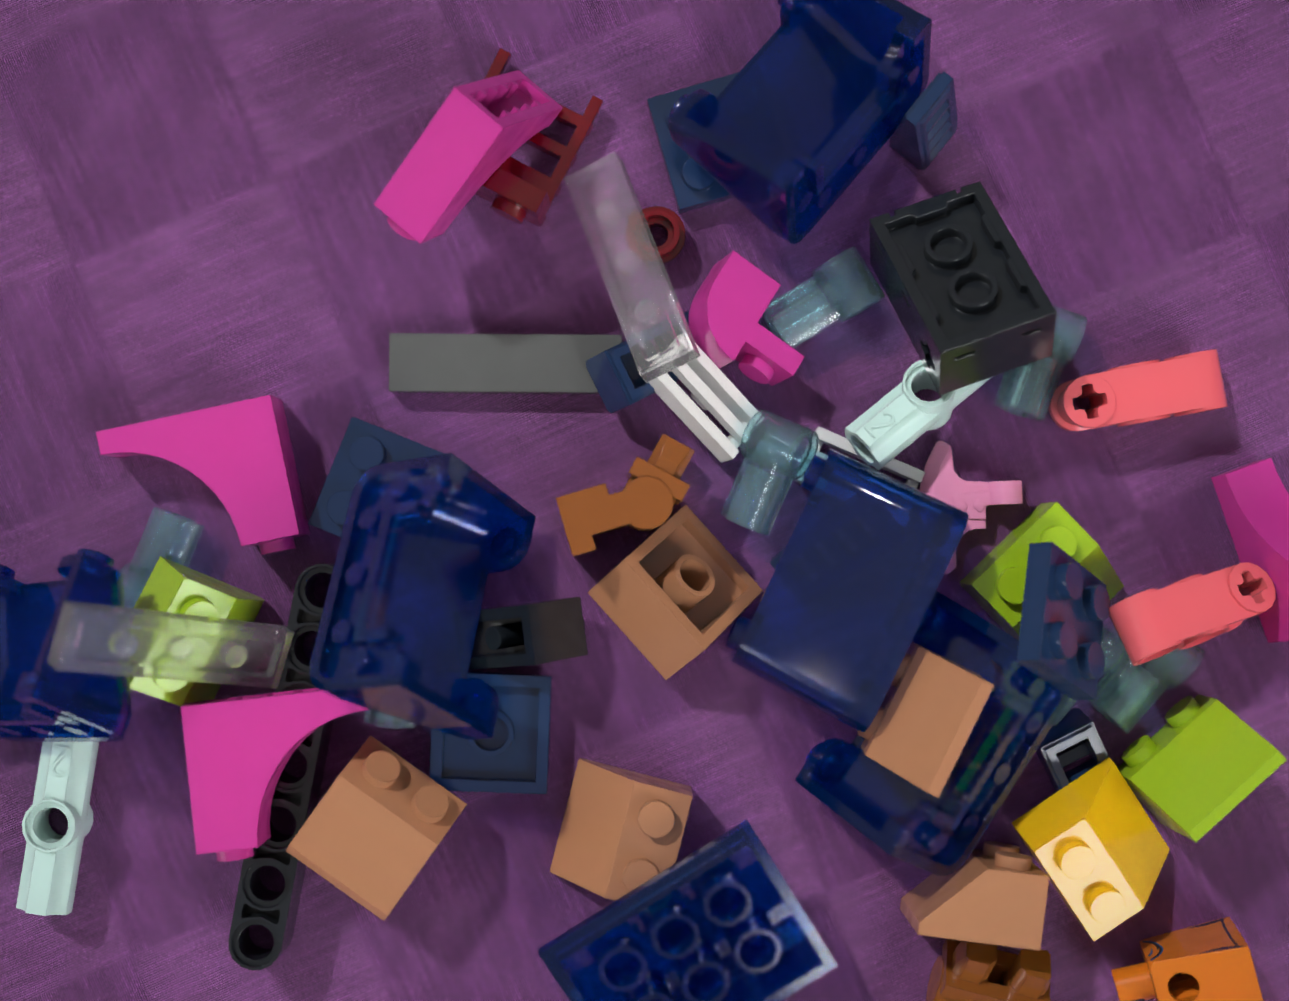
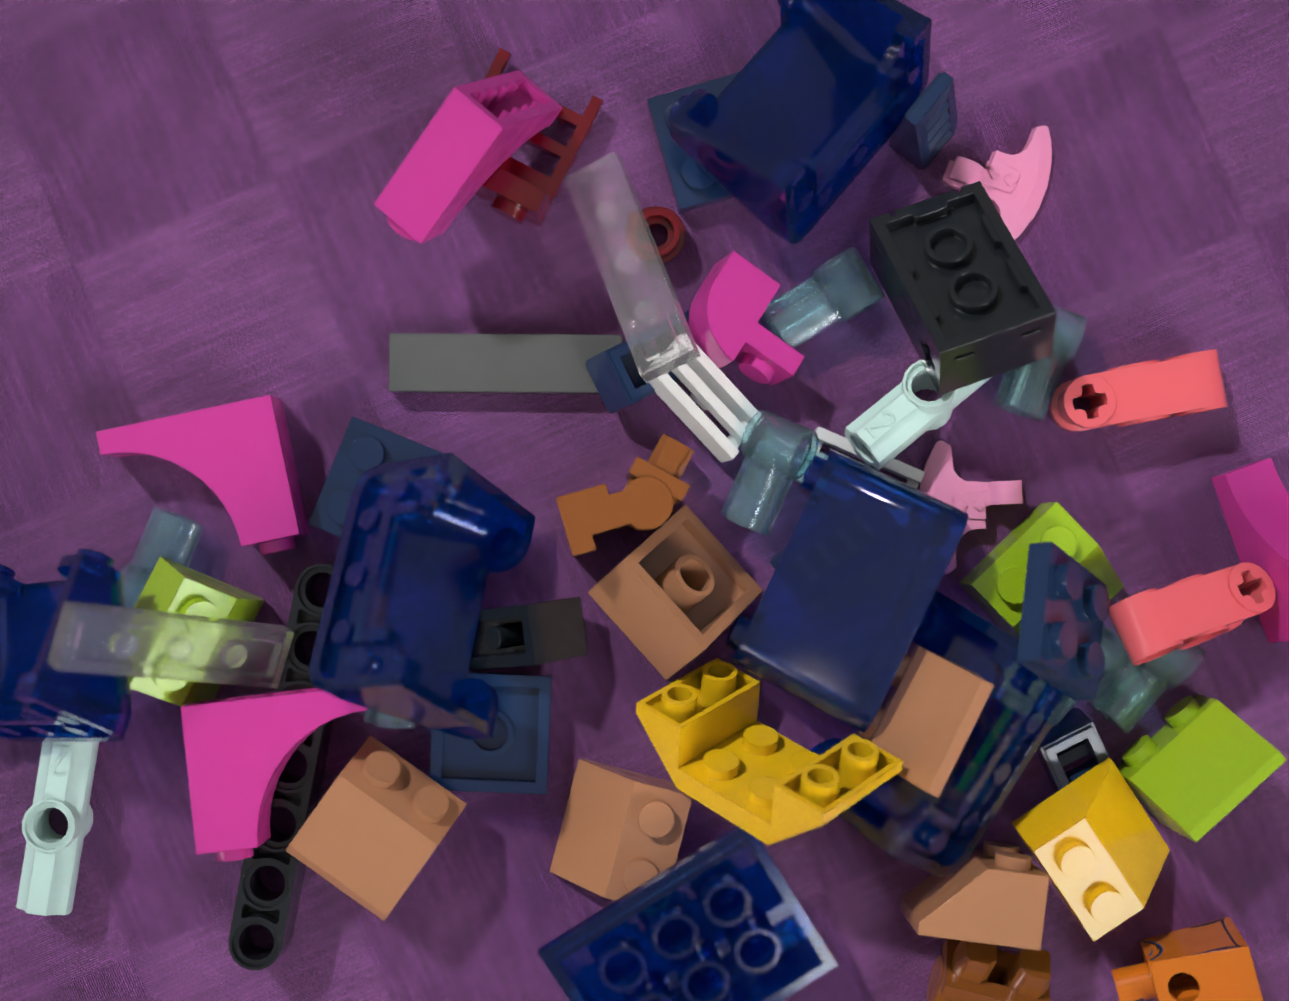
(748, 770): none -> yellow slope
(1011, 181): none -> bright pink piece

